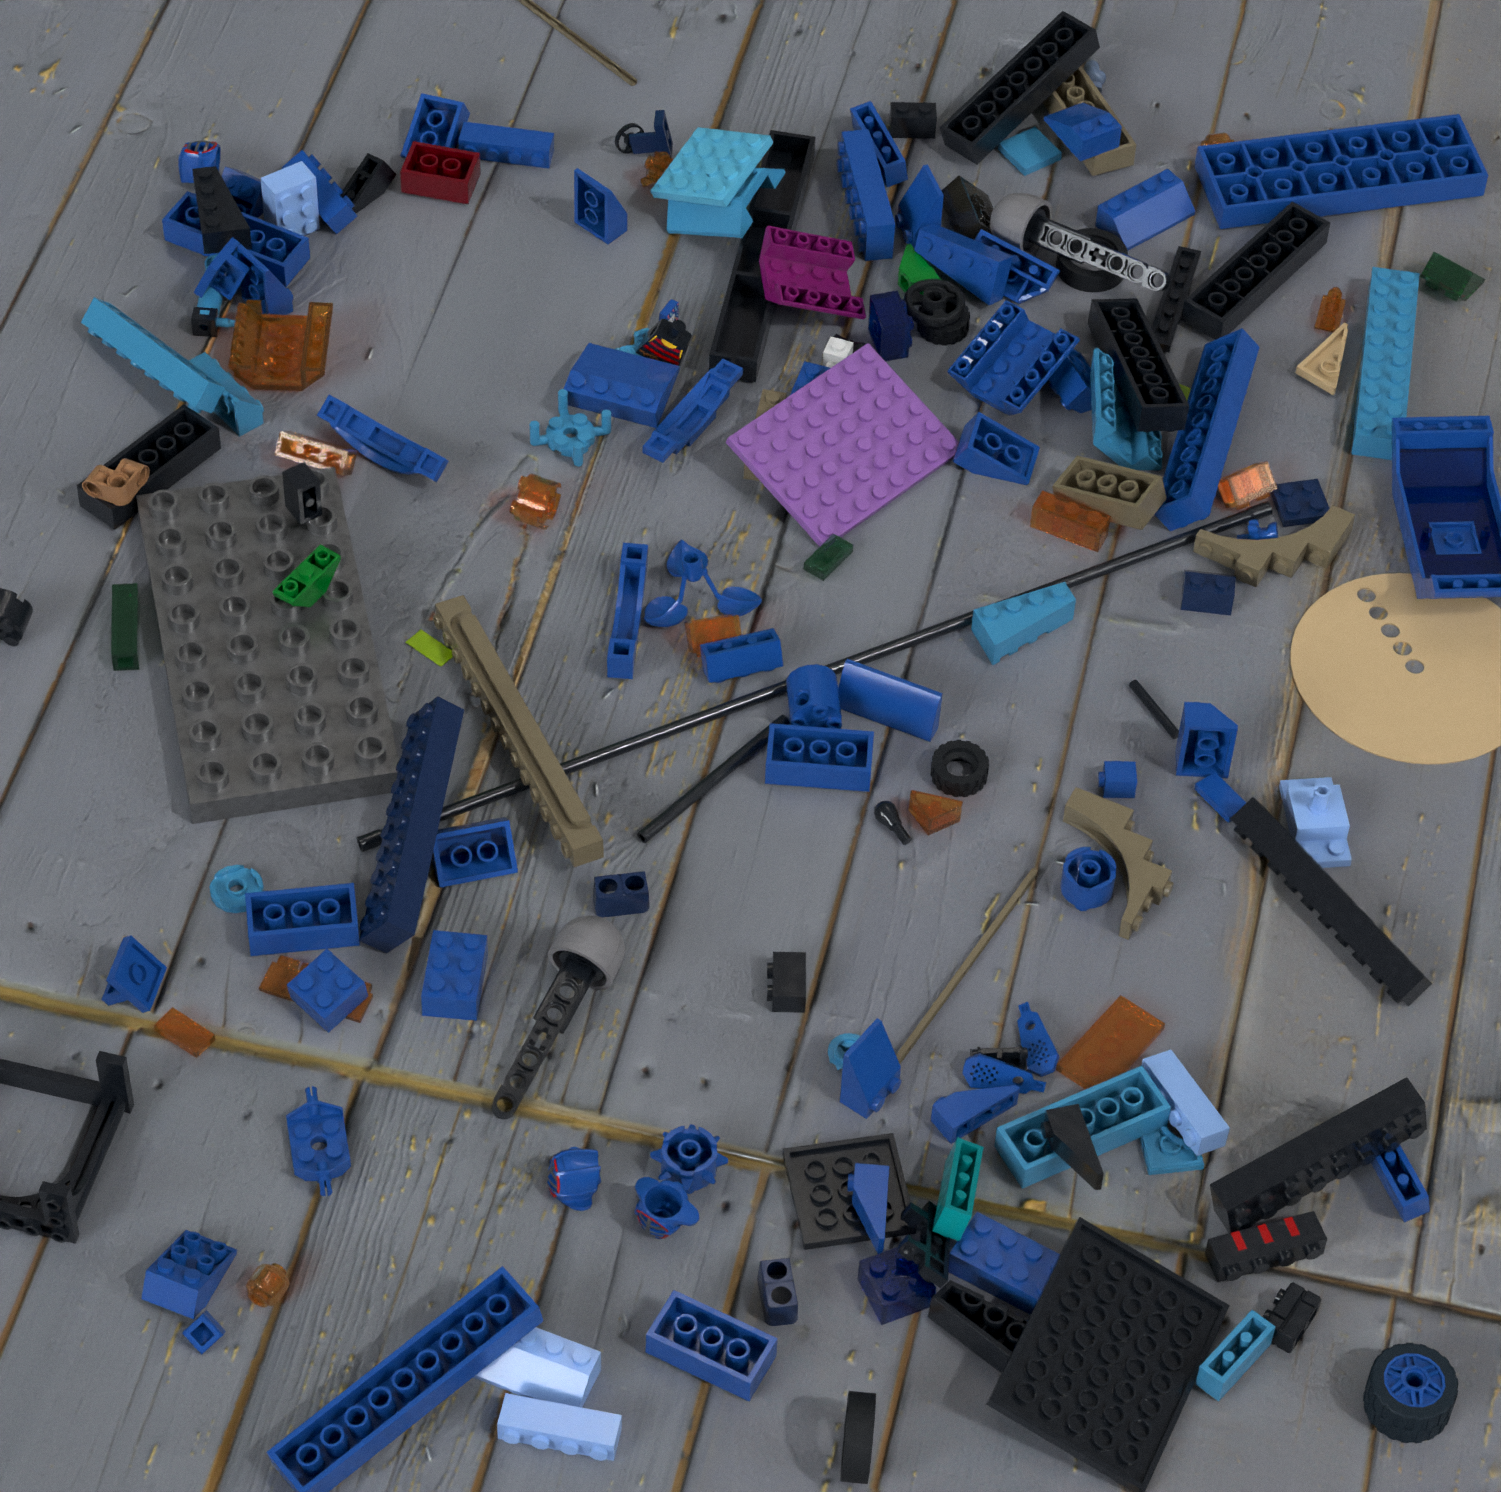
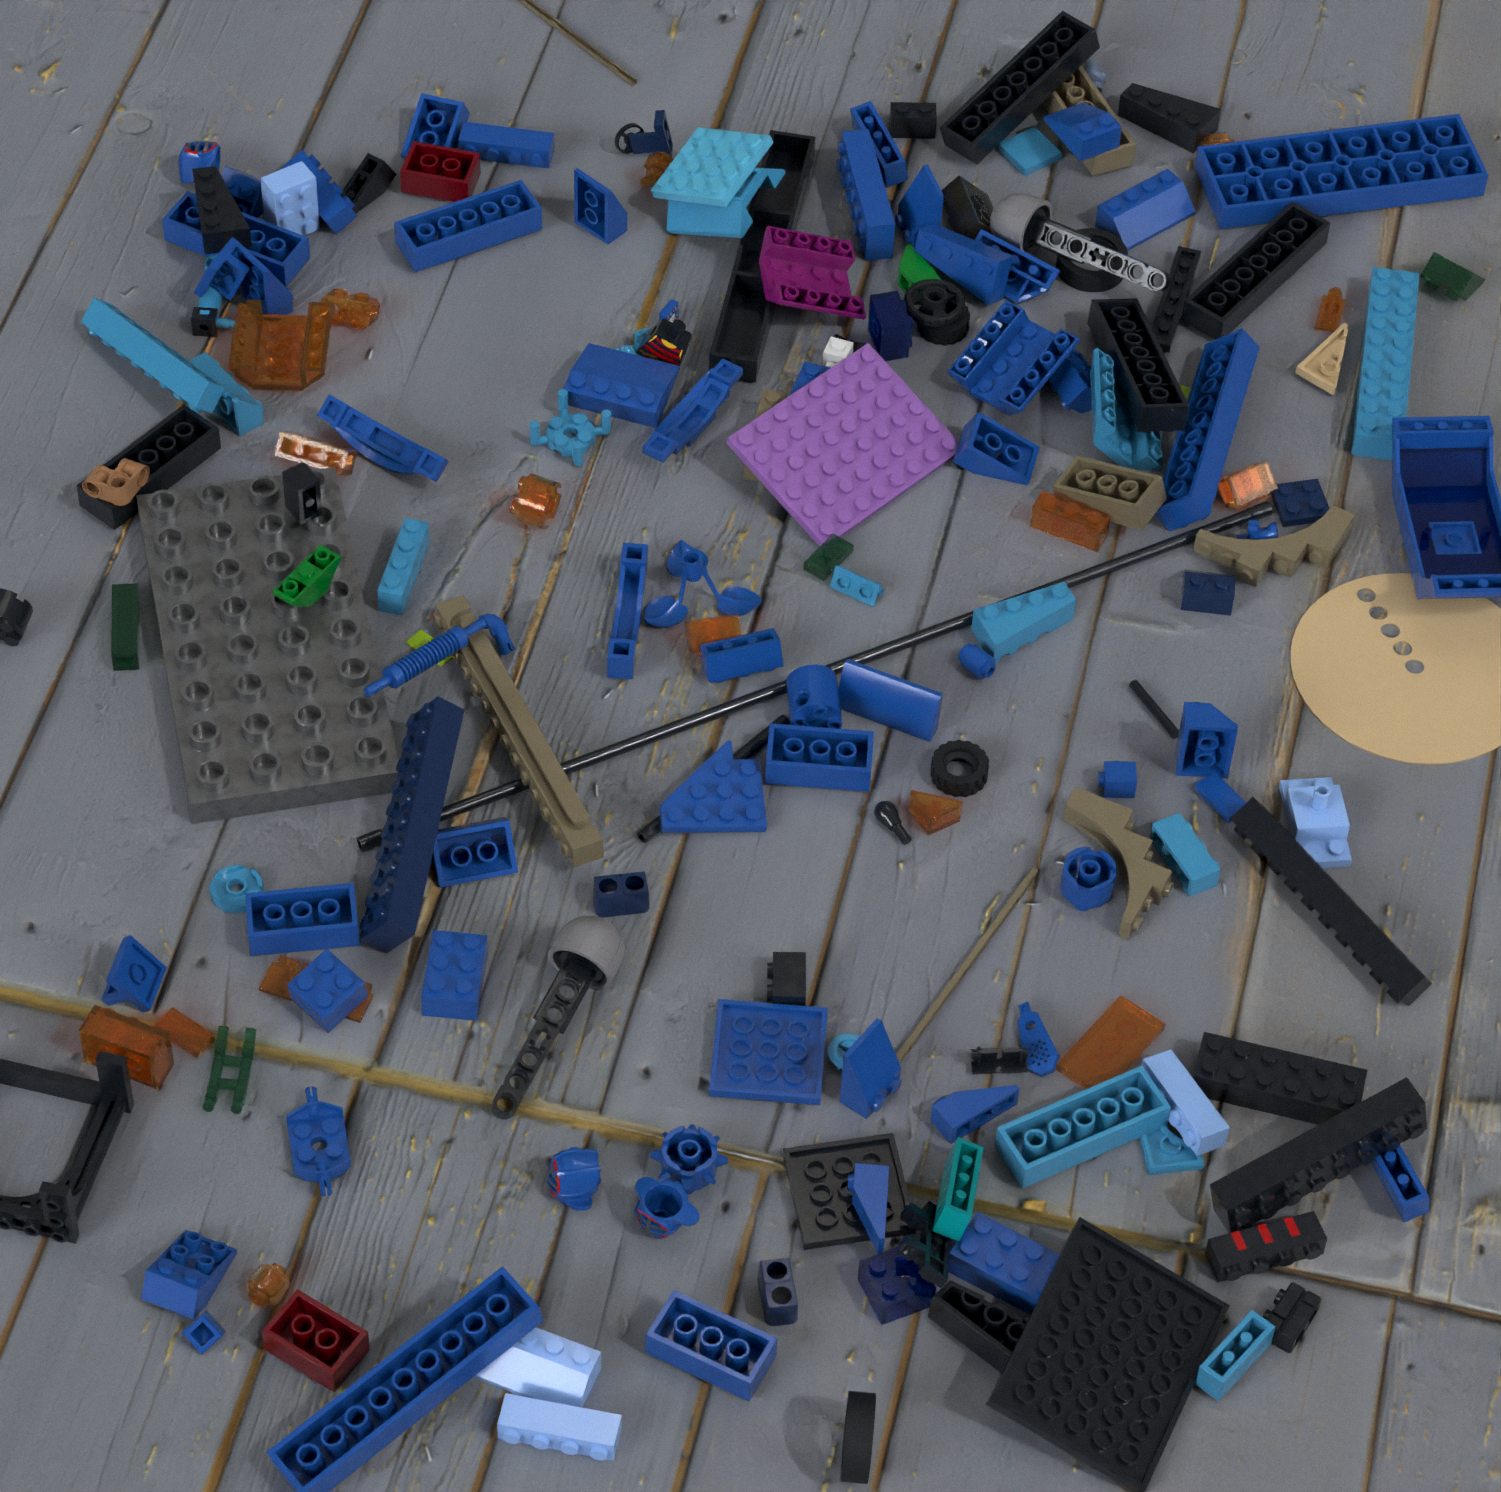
(145, 1046): none -> clear orange brick
(221, 1059): none -> clear green piece
(315, 1340): none -> dark red brick
(355, 309): none -> clear orange brick
(403, 566): none -> dark azure brick
(438, 649): none -> blue piece
(468, 225): none -> blue brick
(717, 798): none -> blue wing
(768, 1052): none -> blue plate
(856, 586): none -> dark azure hinge
(977, 661): none -> blue brick
(1003, 1077): blue piece -> none
(1072, 1142): black slope -> none
(1169, 115): none -> black wedge
(1185, 854): none -> dark azure brick
(1276, 1080): none -> black brick
(1410, 1392): black wheel -> none

